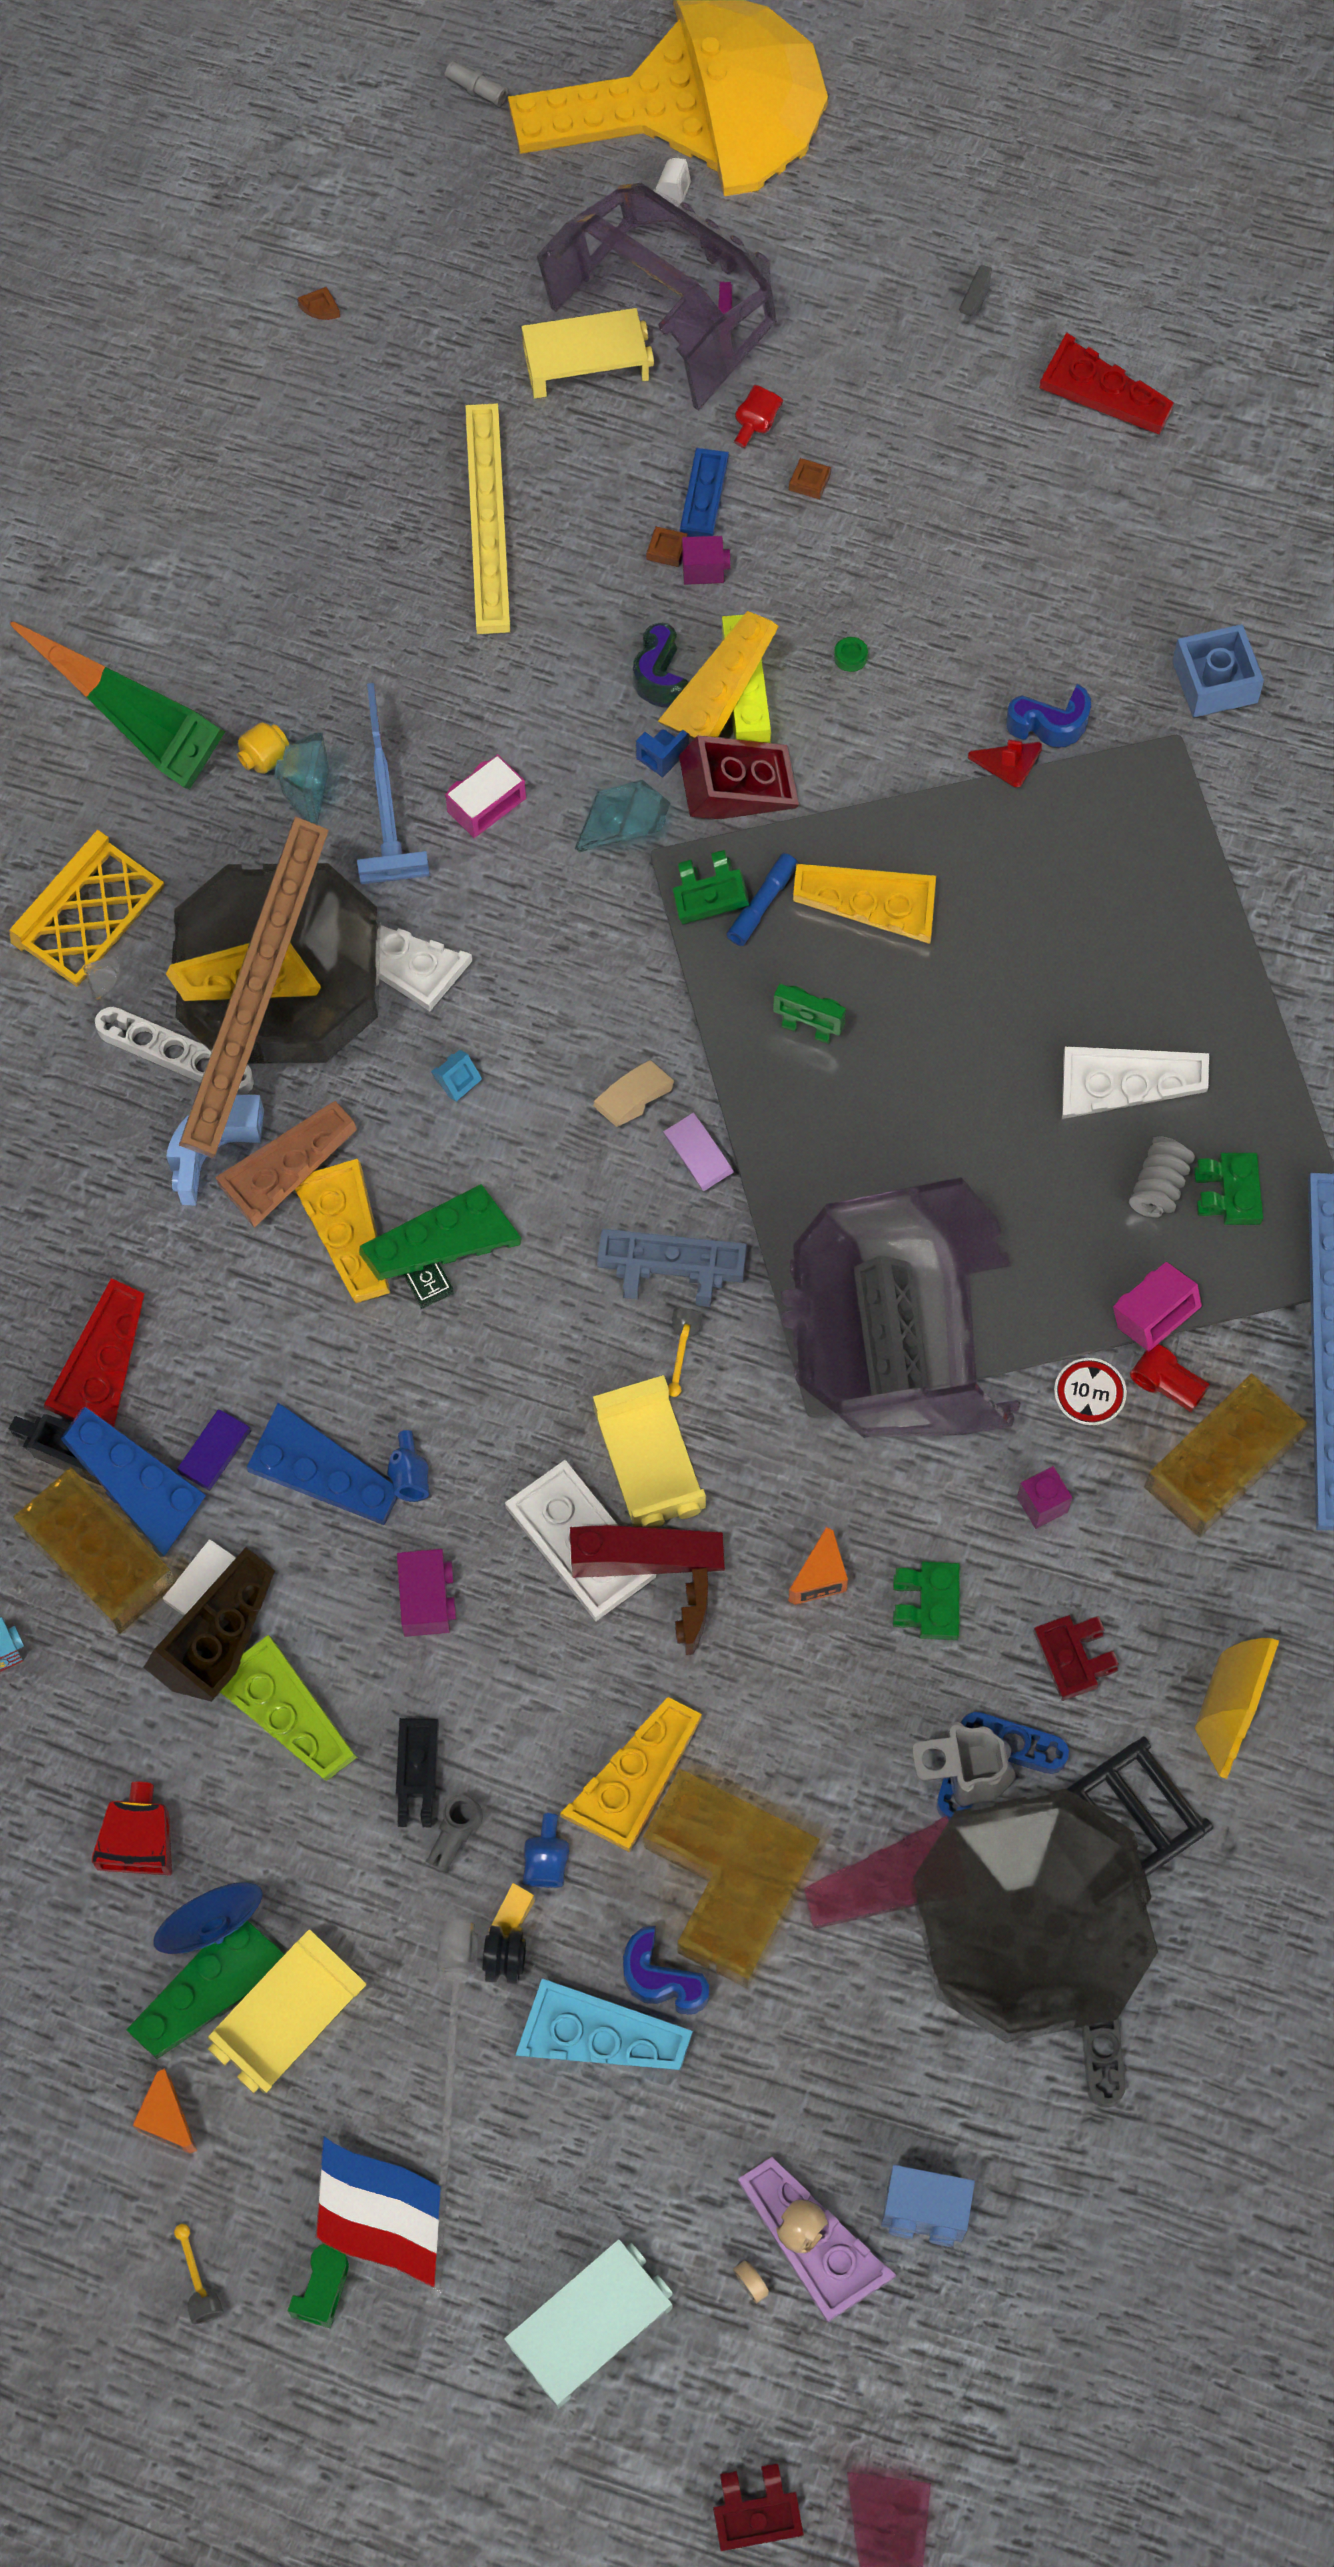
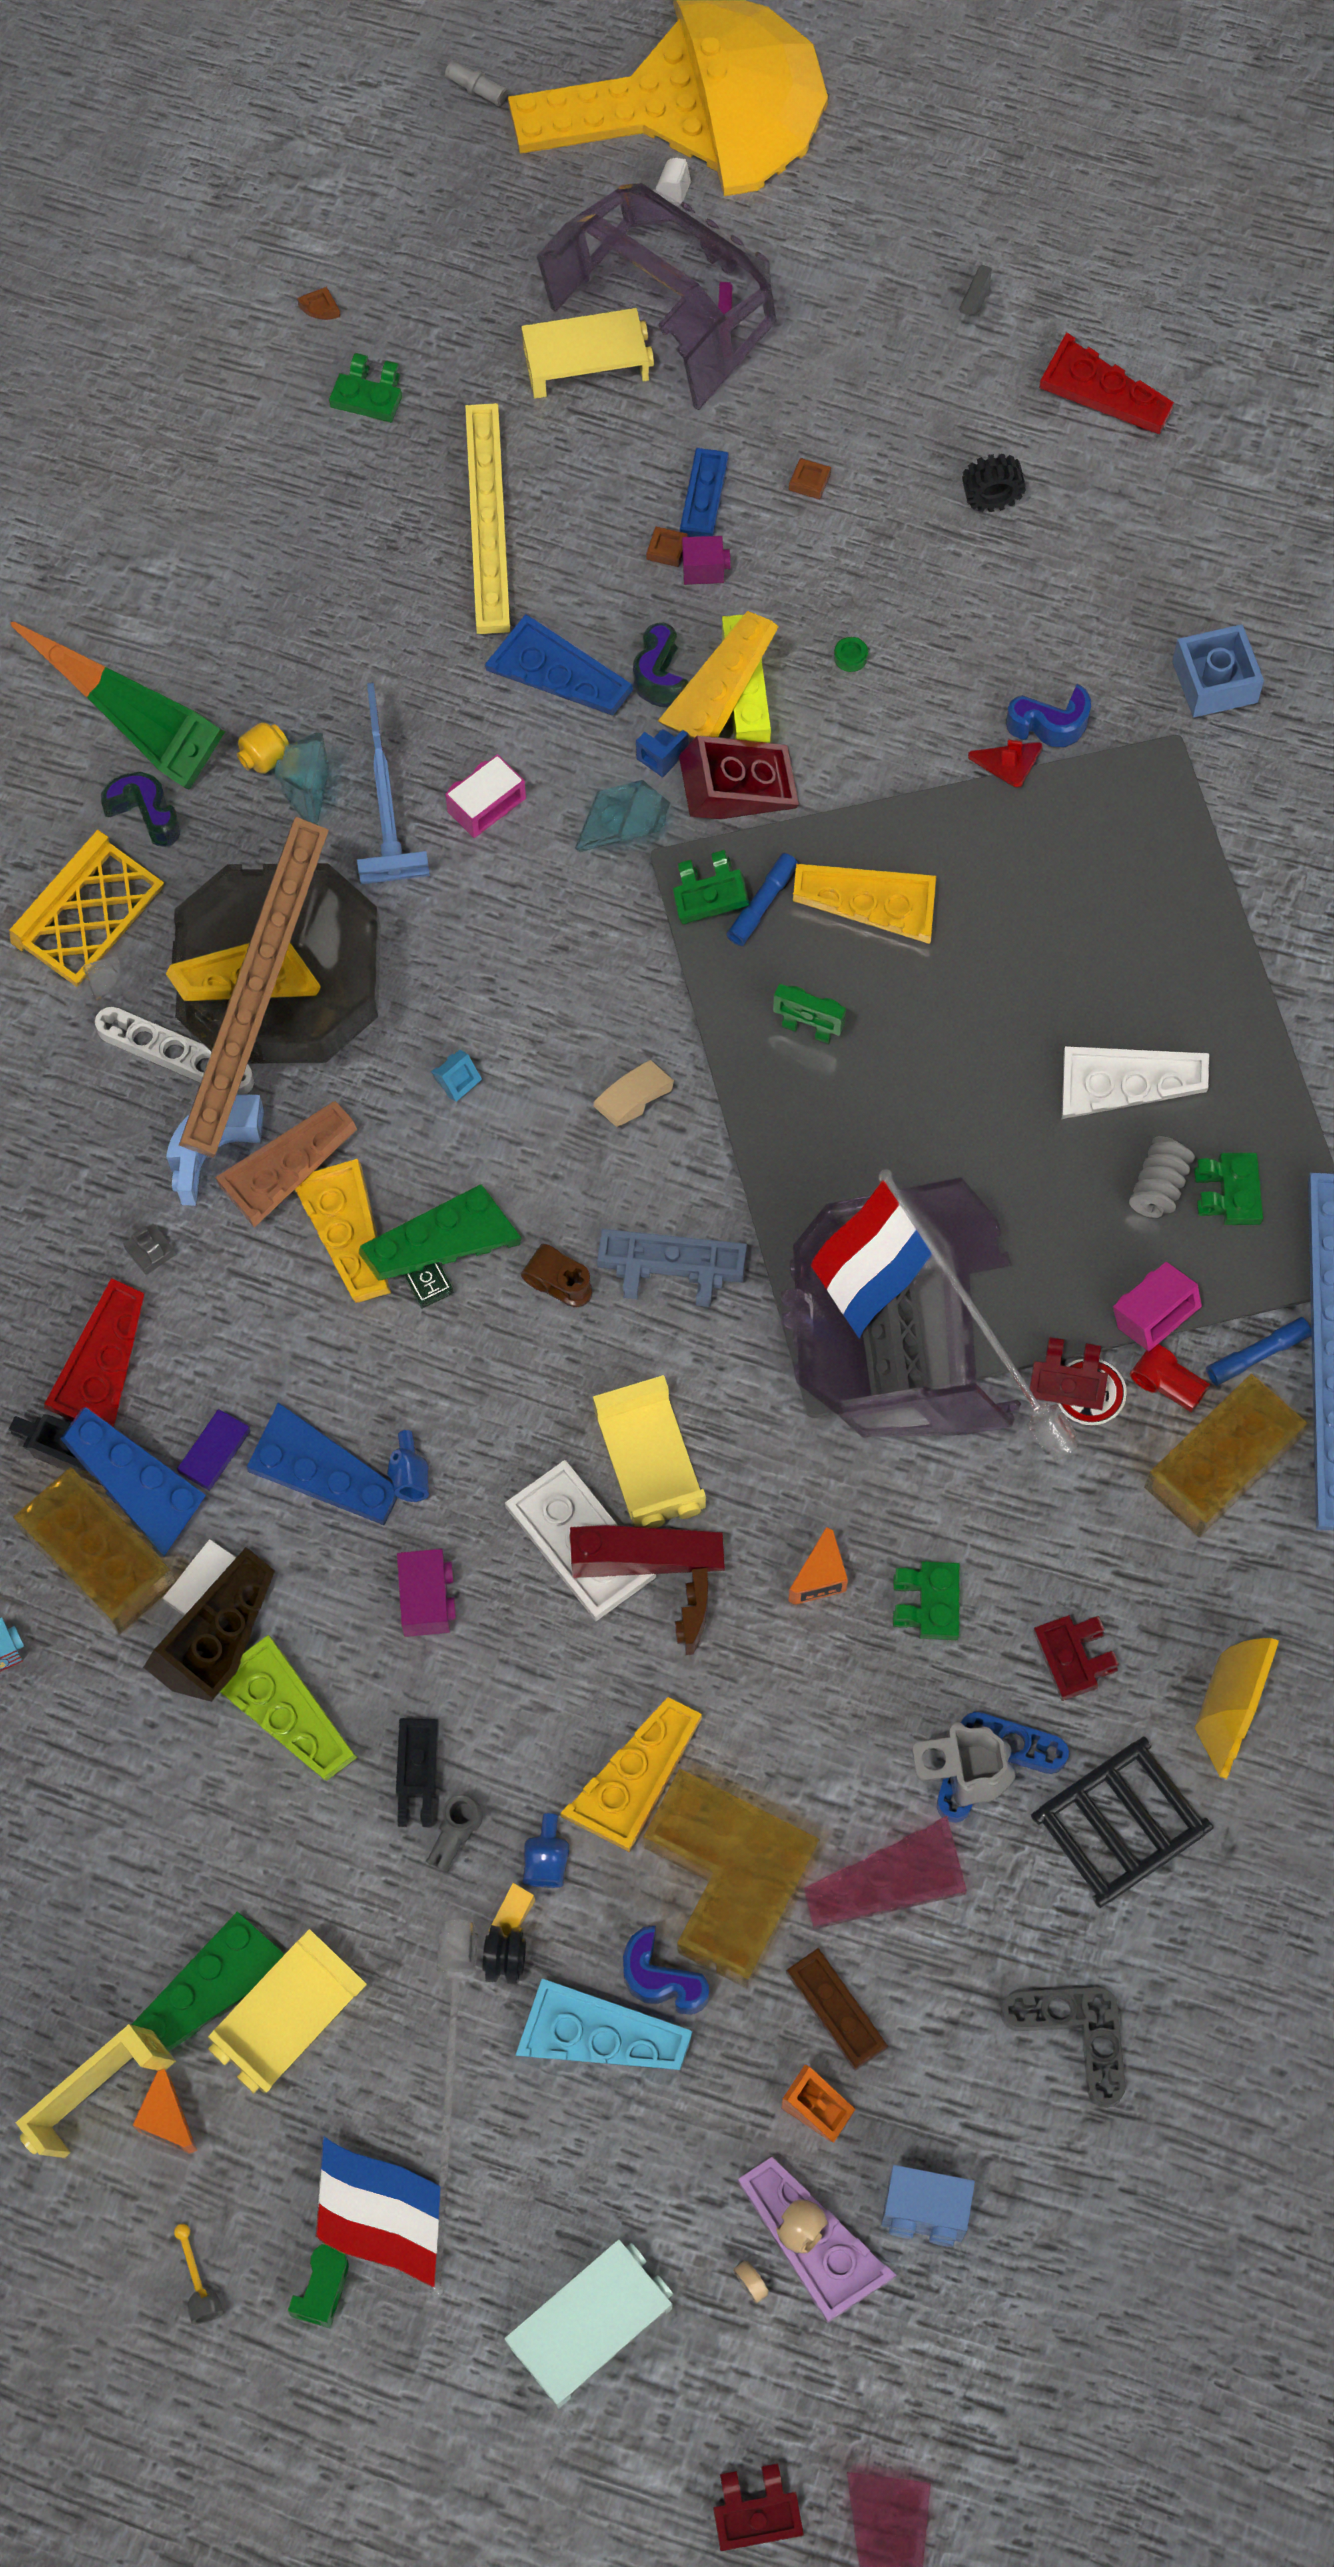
(129, 2043): none -> light yellow panel
(135, 1835): red torso -> none
(147, 793): none -> animal
(149, 1248): none -> flat silver tile
(208, 1918): blue hat -> none
(367, 397): none -> green plate
(419, 967): white wing -> none
(554, 665): none -> blue wing
(554, 1272): none -> reddish brown piece
(685, 1324): hinge -> none
(698, 1151): lavender slope -> none
(756, 413): red piece -> none
(817, 2104): none -> orange slope
(836, 2009): none -> reddish brown tile
(879, 1257): none -> flag
(993, 482): none -> black tyre
(1035, 1915): clear smoke windscreen -> none
(1044, 1497): magenta brick -> none
(1068, 1384): none -> dark red plate
(1239, 1361): none -> blue piece

